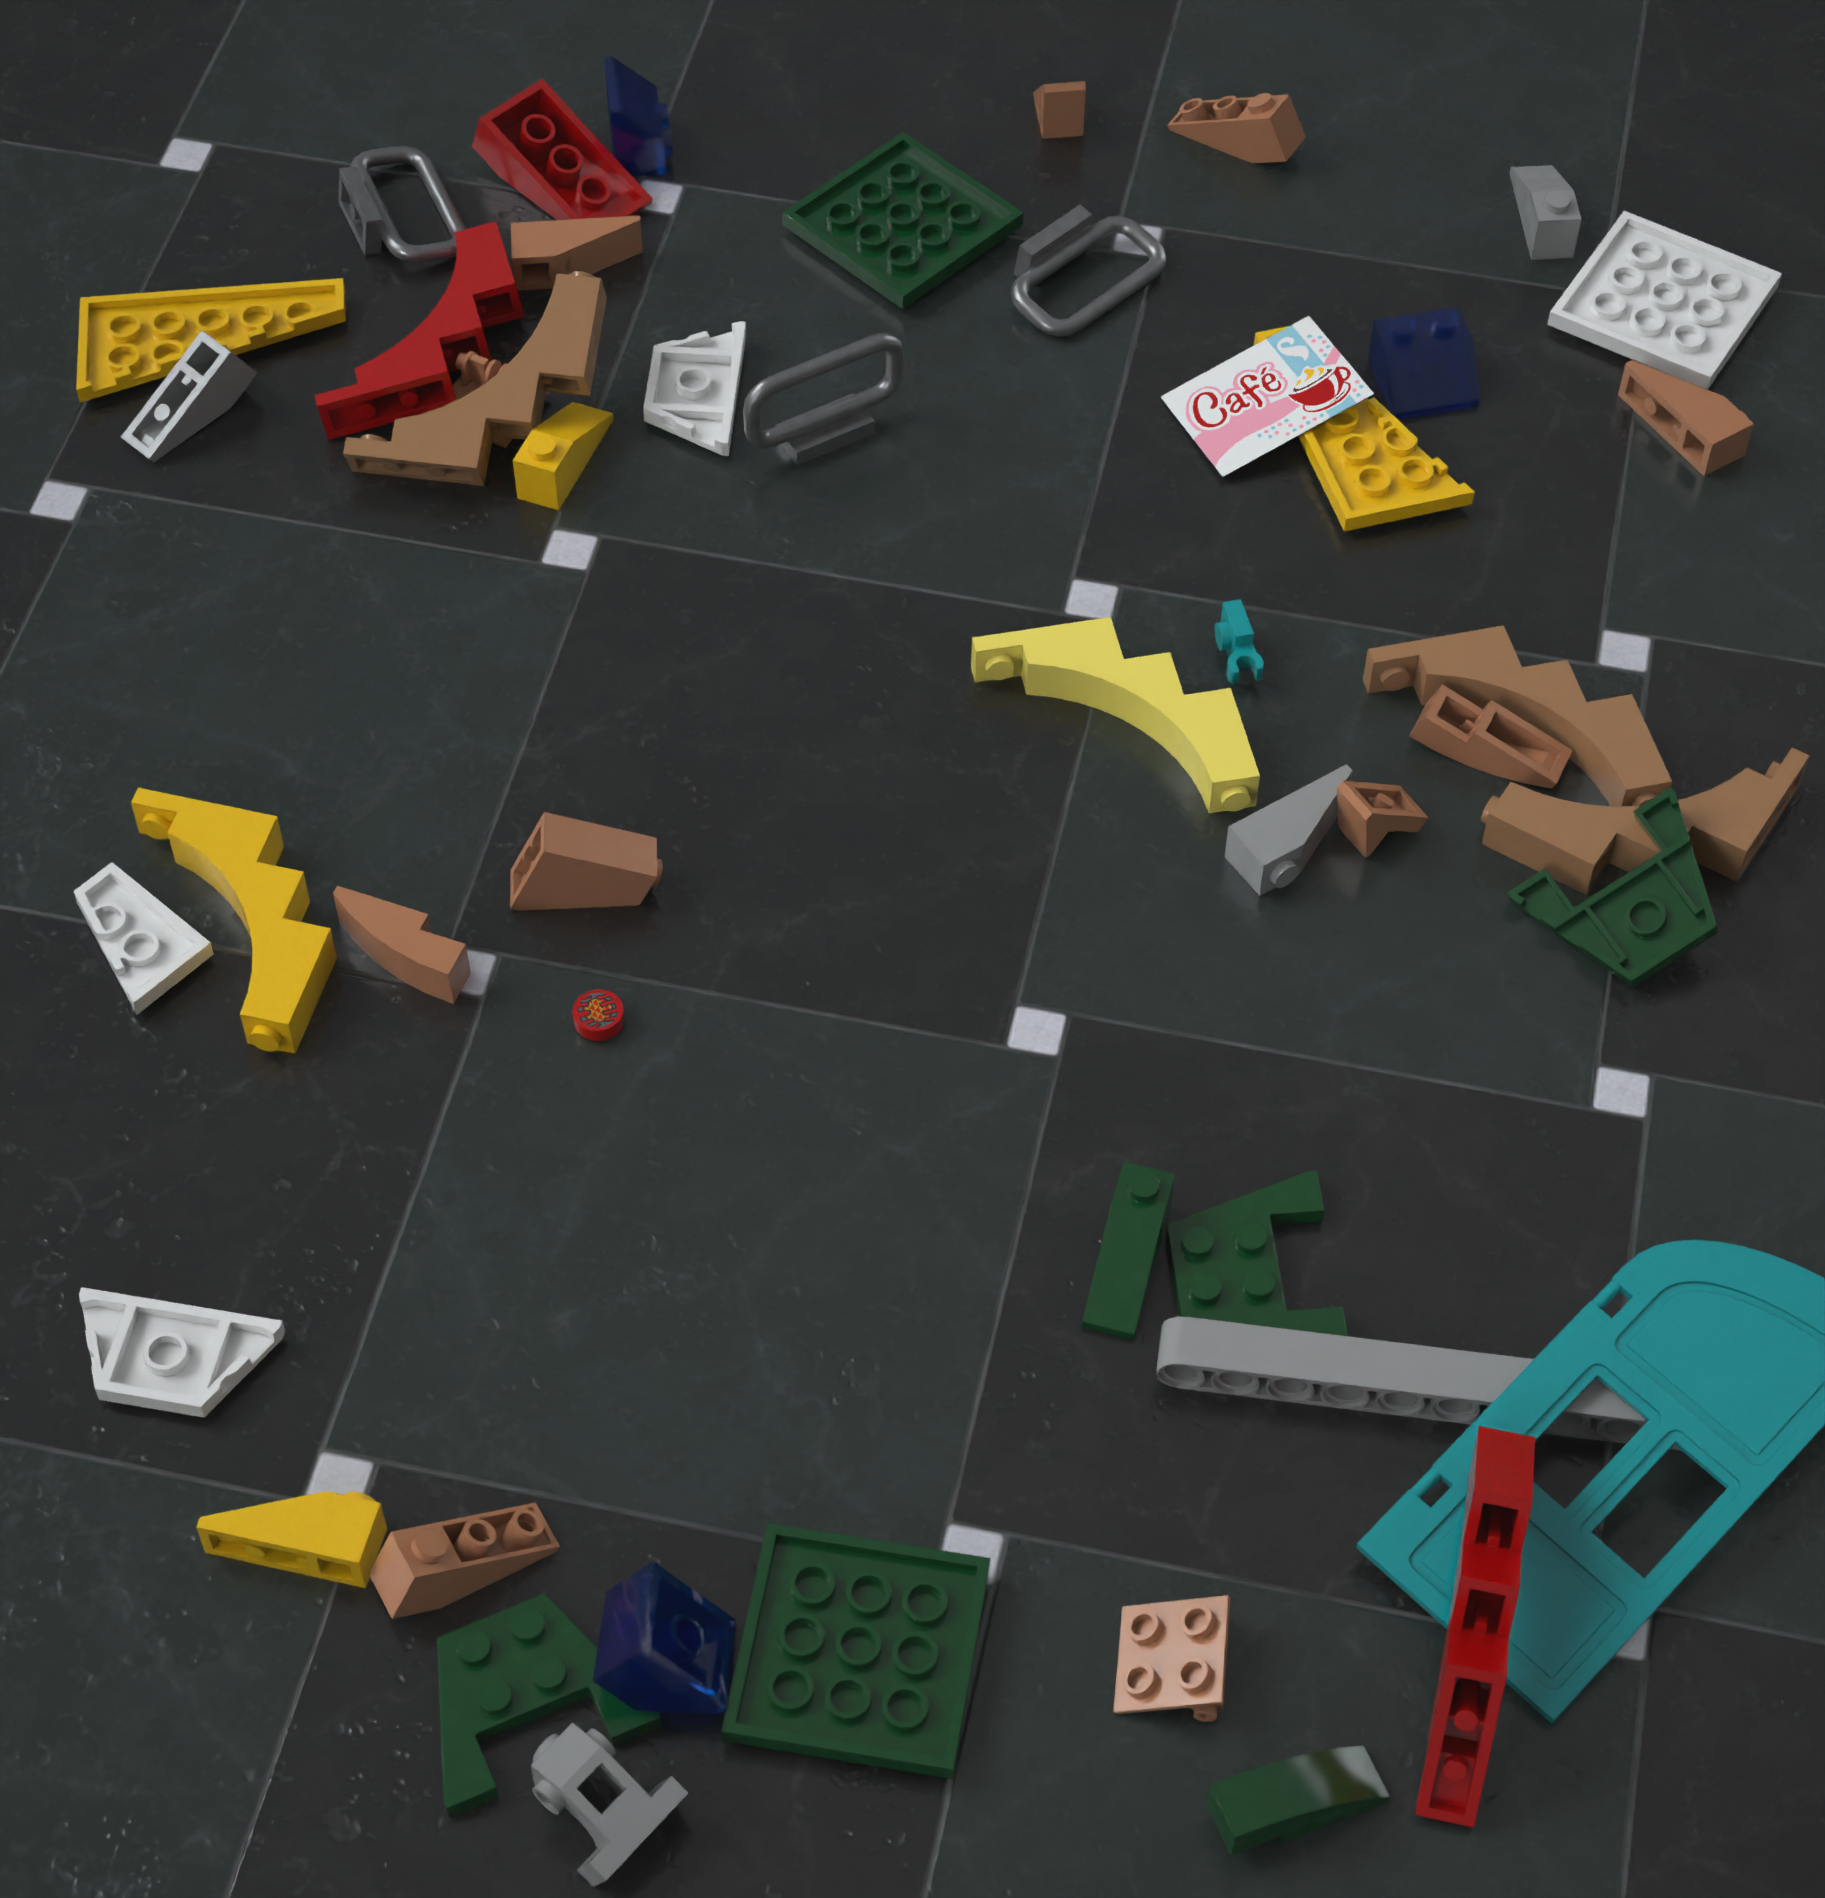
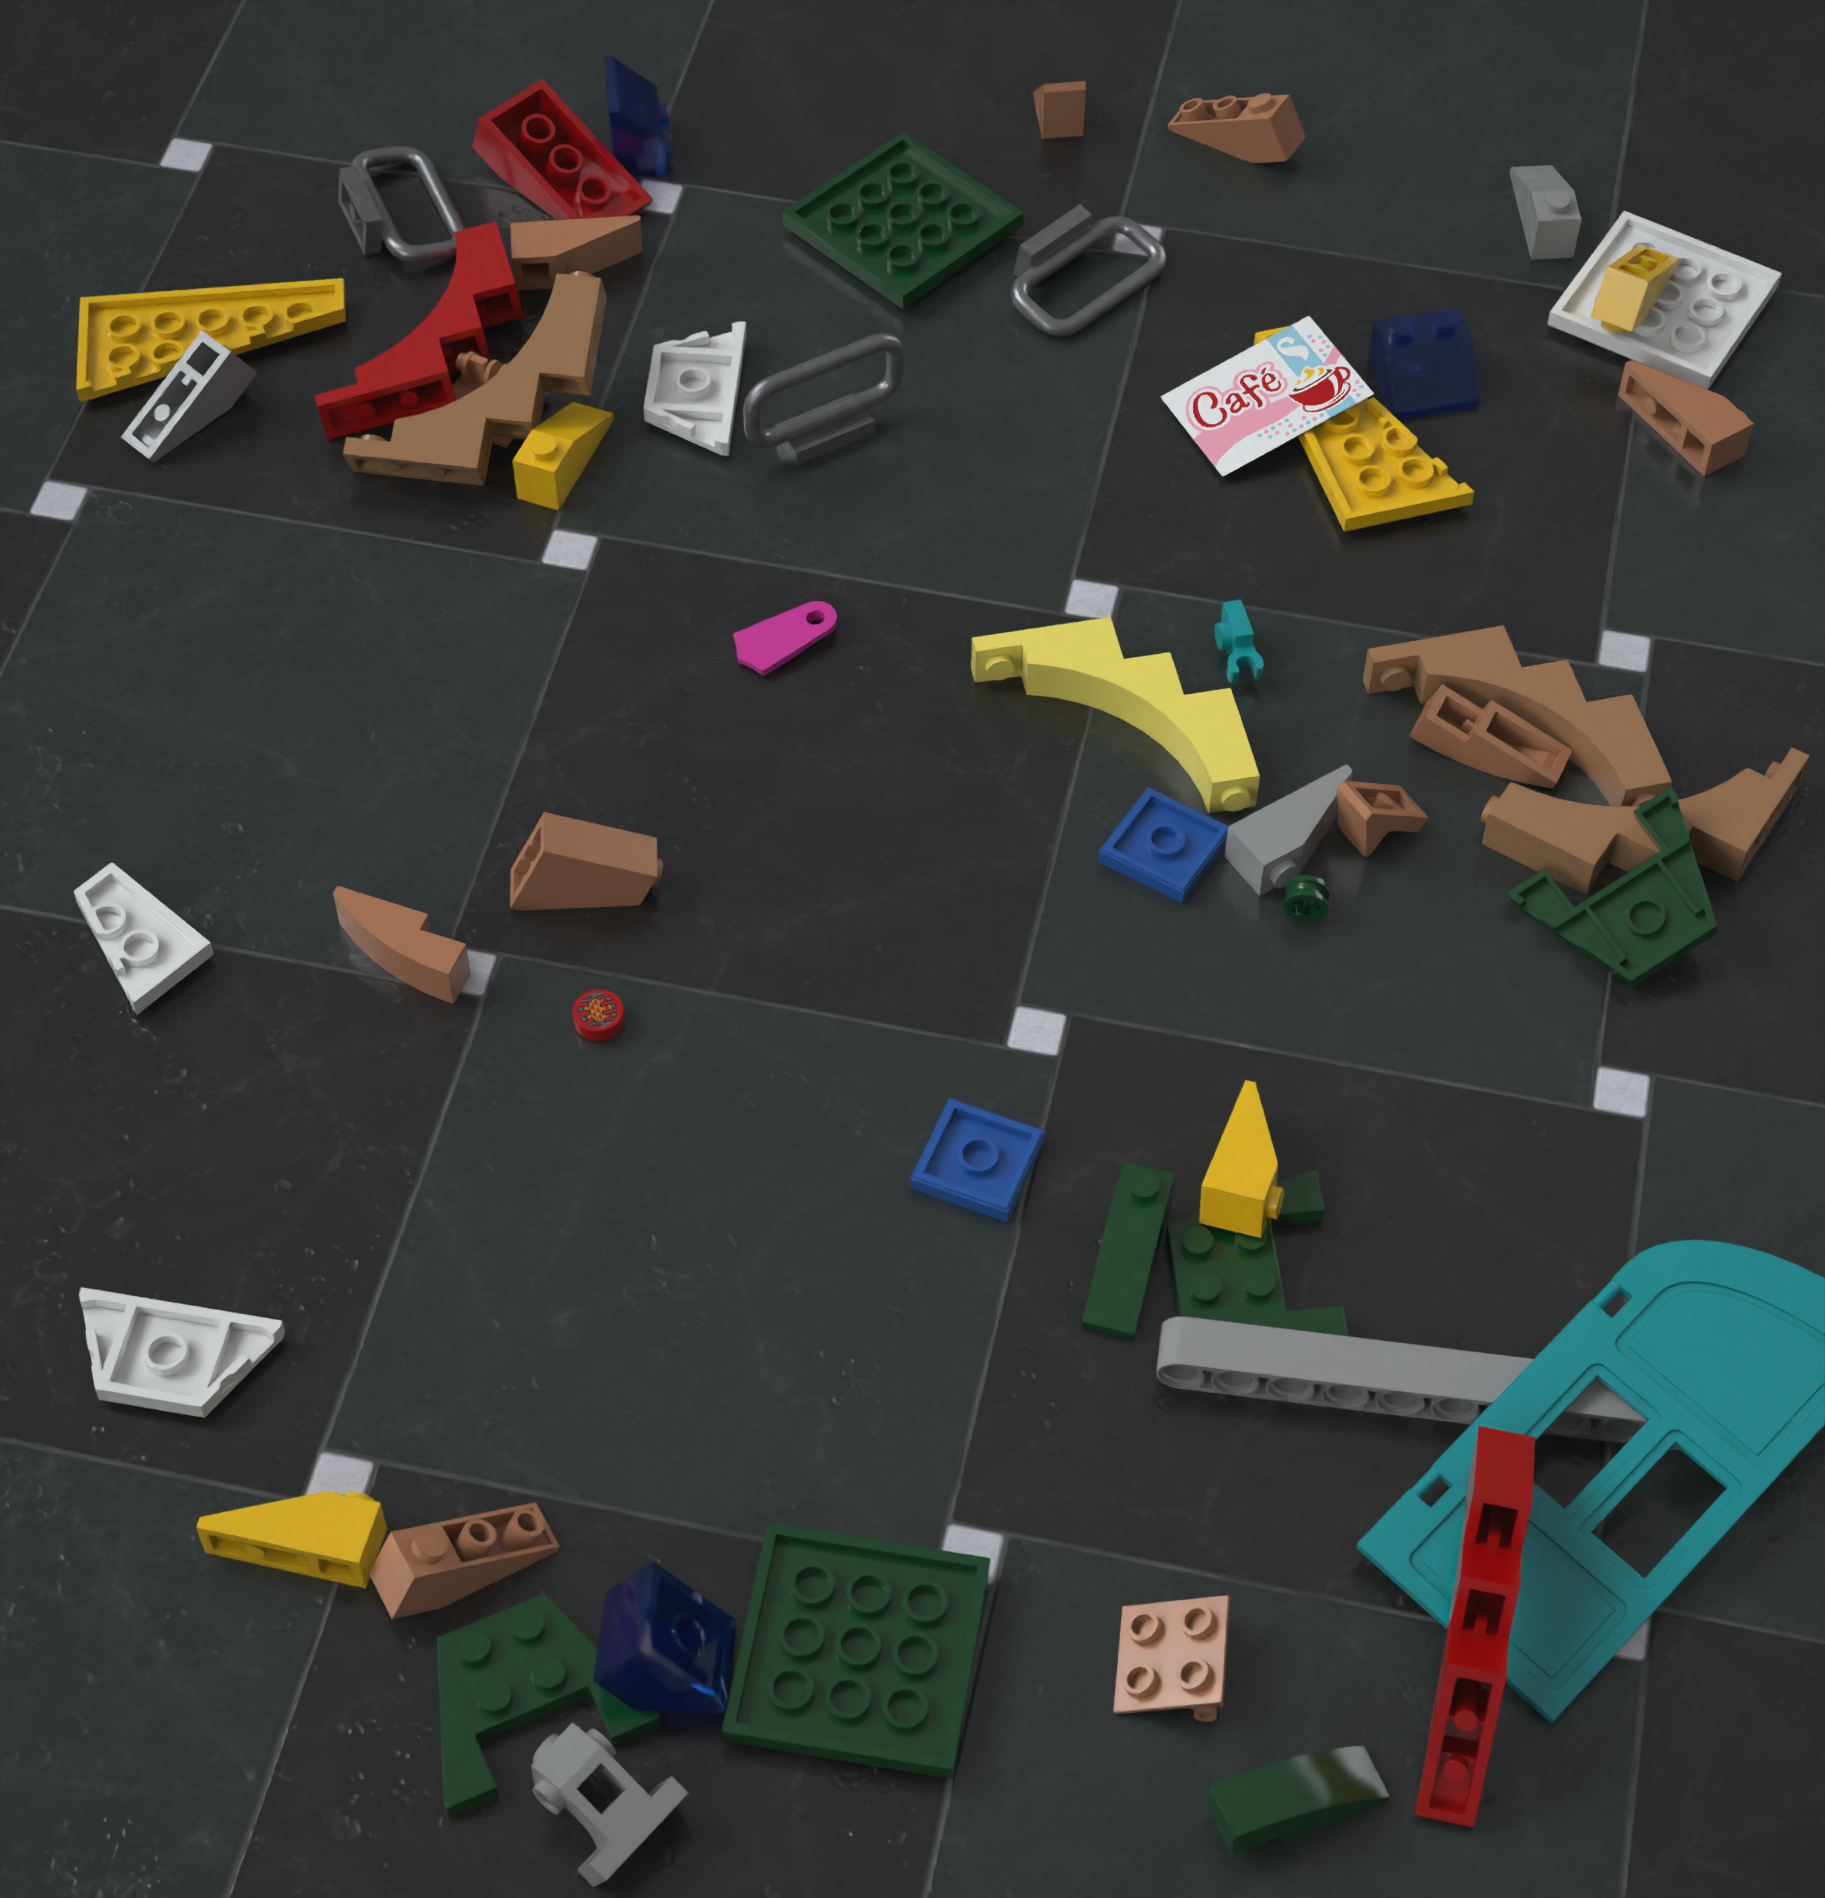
(239, 857): yellow arch -> none
(783, 636): none -> dark pink piece
(977, 1160): none -> blue tile
(1164, 845): none -> blue tile
(1242, 1177): none -> yellow slope
(1306, 898): none -> dark green bush
(1632, 288): none -> yellow slope

